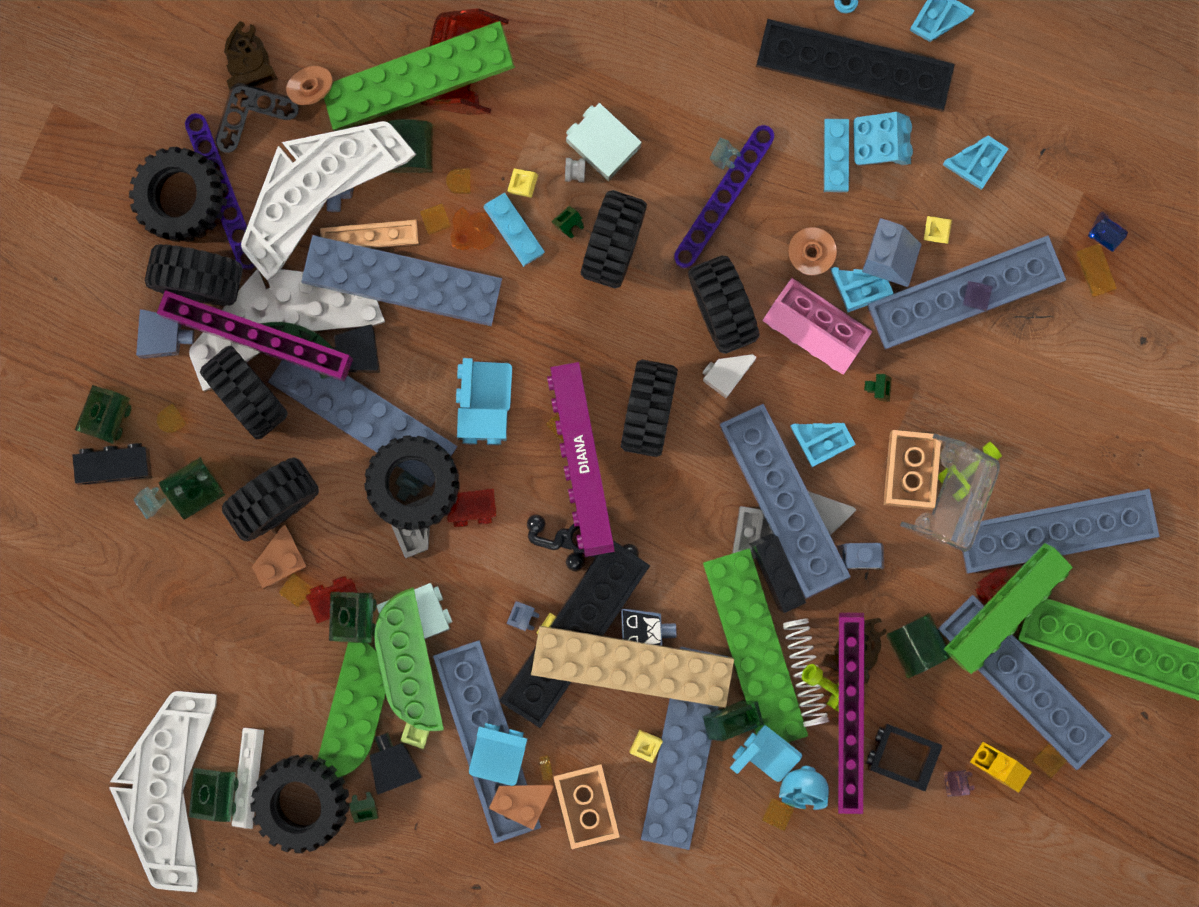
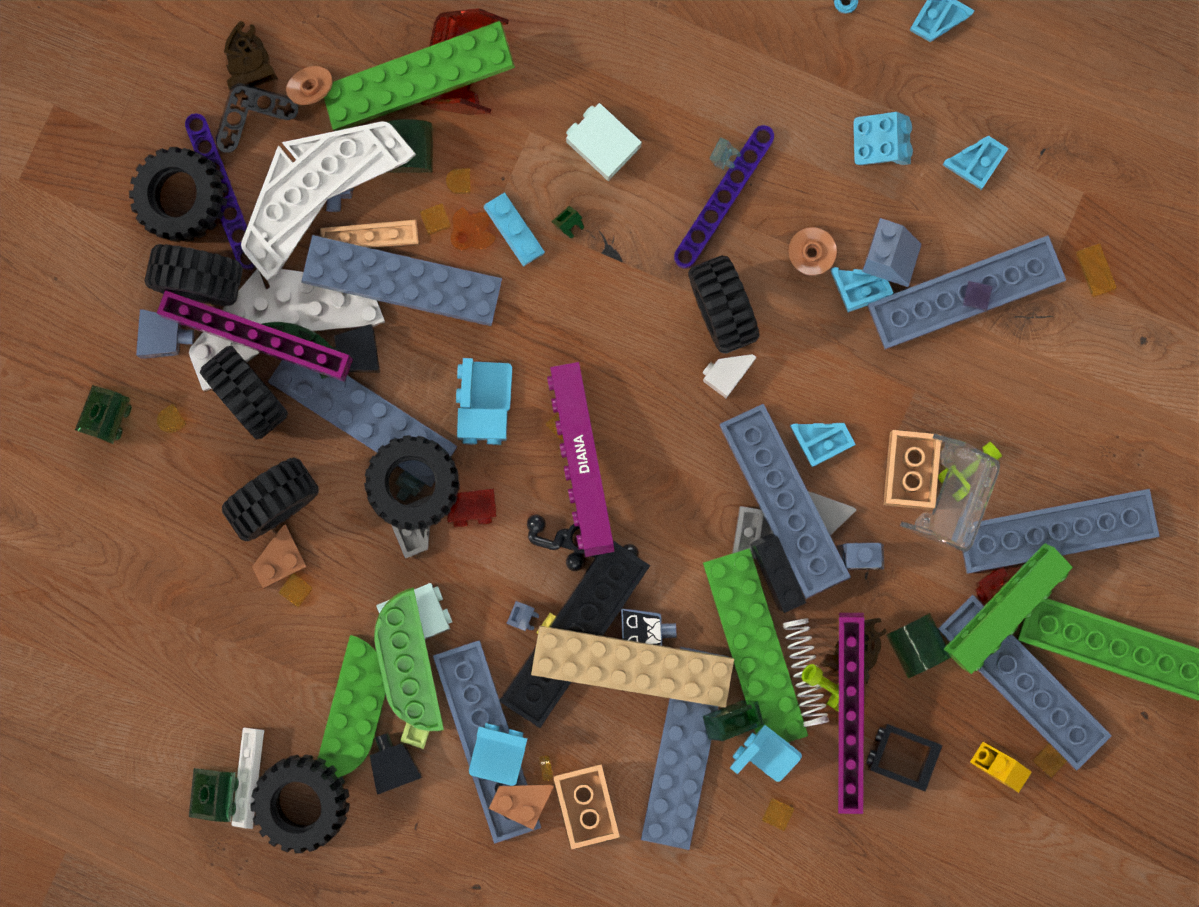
(111, 464): black brick -> none
(148, 503): clear light blue tile -> none
(156, 803): white wing -> none
(192, 488): clear green brick -> none
(320, 597): clear red bracket -> none
(351, 617): clear green brick -> none
(364, 809): dark green tile -> none
(522, 182): light yellow tile -> none
(575, 170): light grey wheel -> none
(613, 239): black tyre -> none
(646, 746): light yellow tile -> none
(649, 408): black tyre -> none
(805, 788): medium azure cylinder -> none
(817, 326): bright pink slope -> none
(836, 155): medium azure plate -> none
(855, 65): black plate -> none
(881, 387): dark green tile -> none
(937, 229): light yellow tile -> none
(957, 783): tile -> none
(1107, 232): clear blue tile -> none

